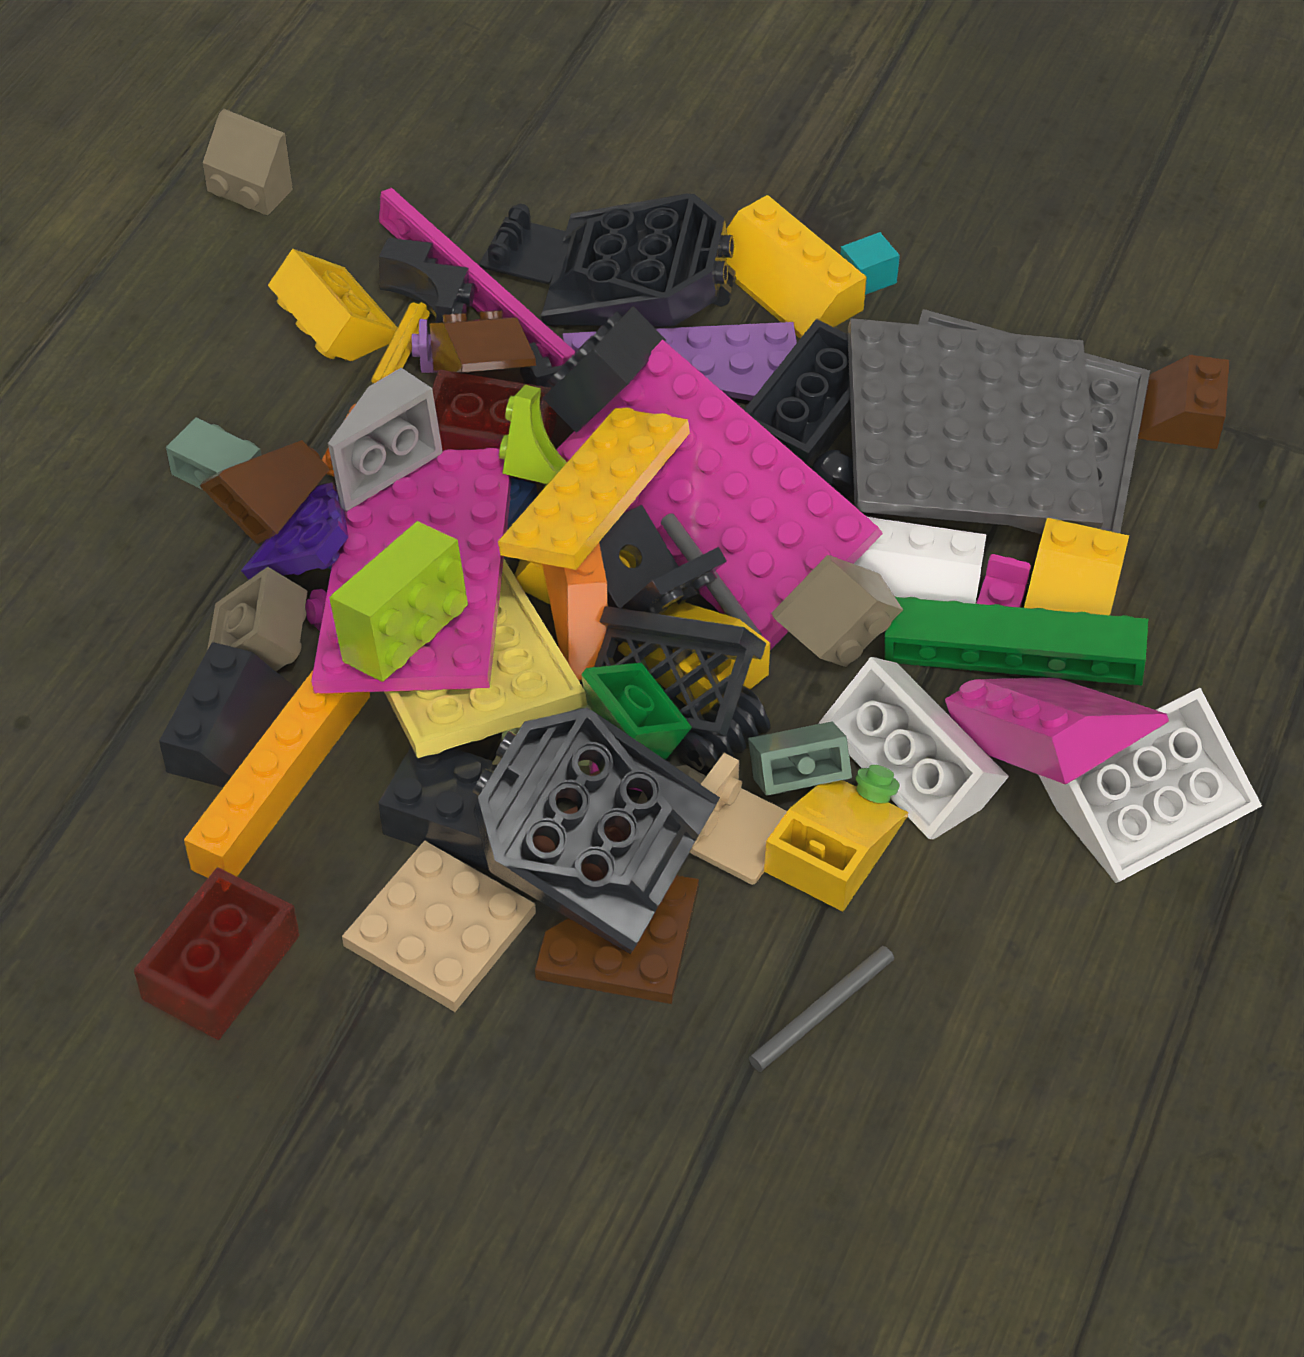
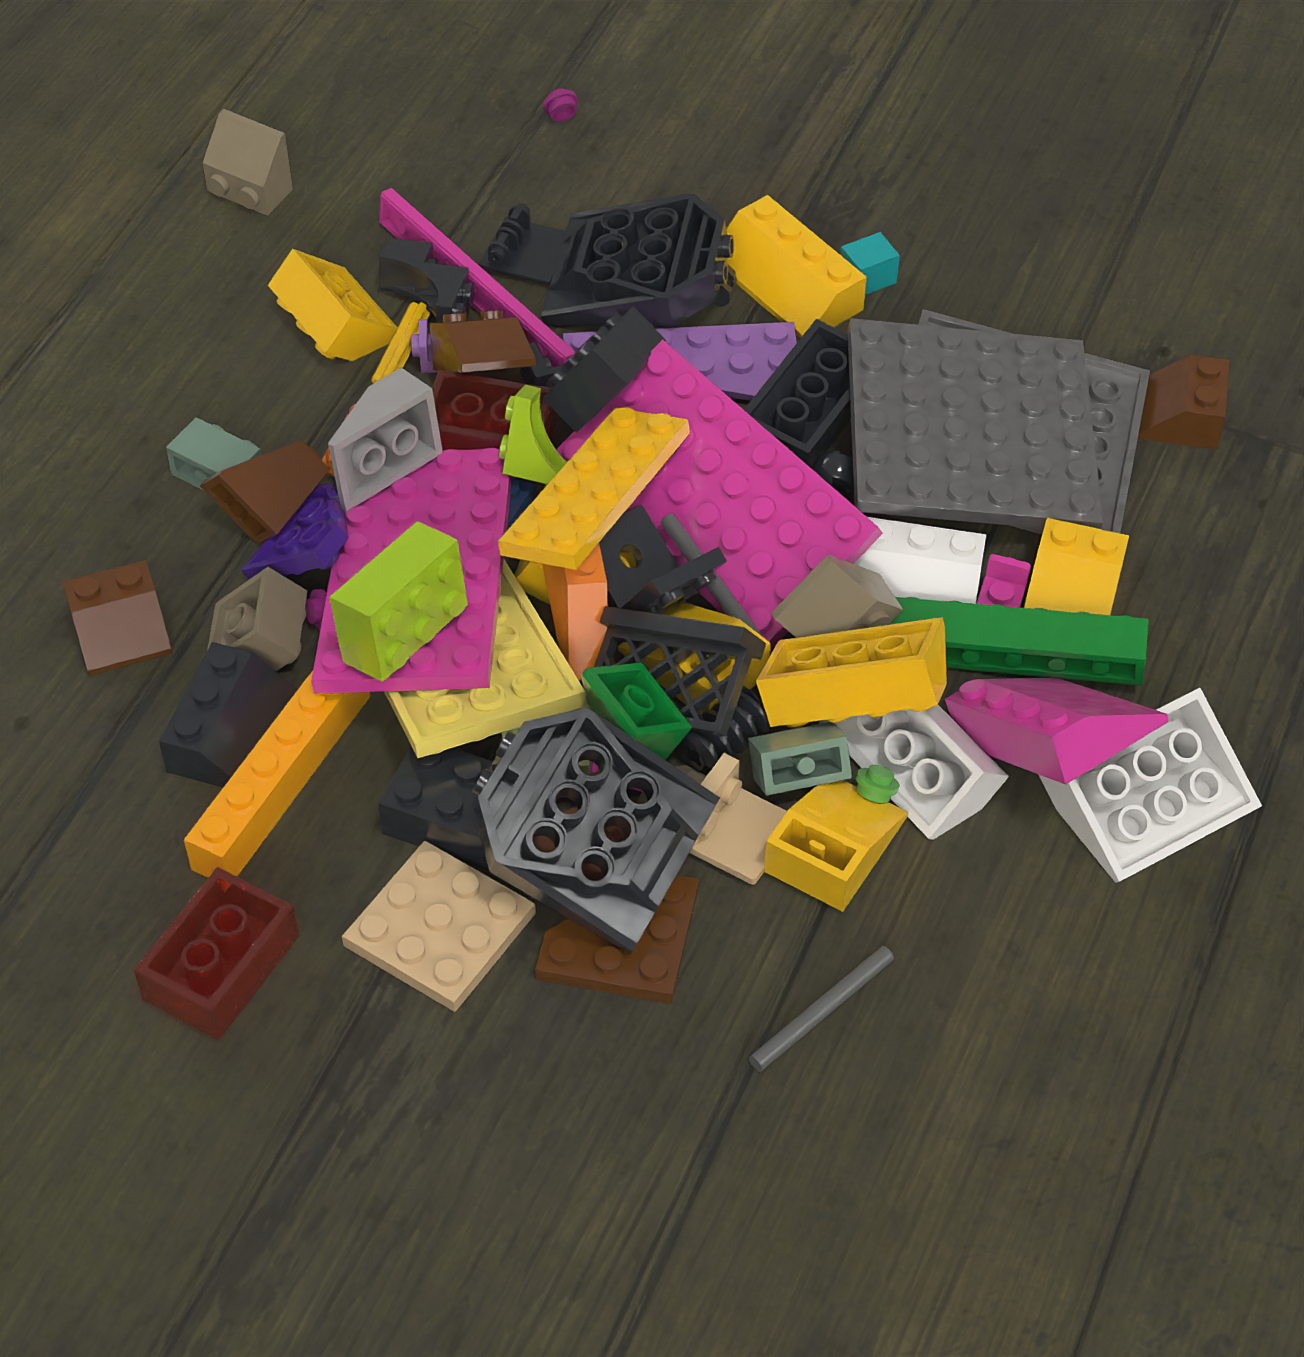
(117, 617): none -> reddish brown slope
(561, 104): none -> magenta plate
(855, 673): none -> yellow slope

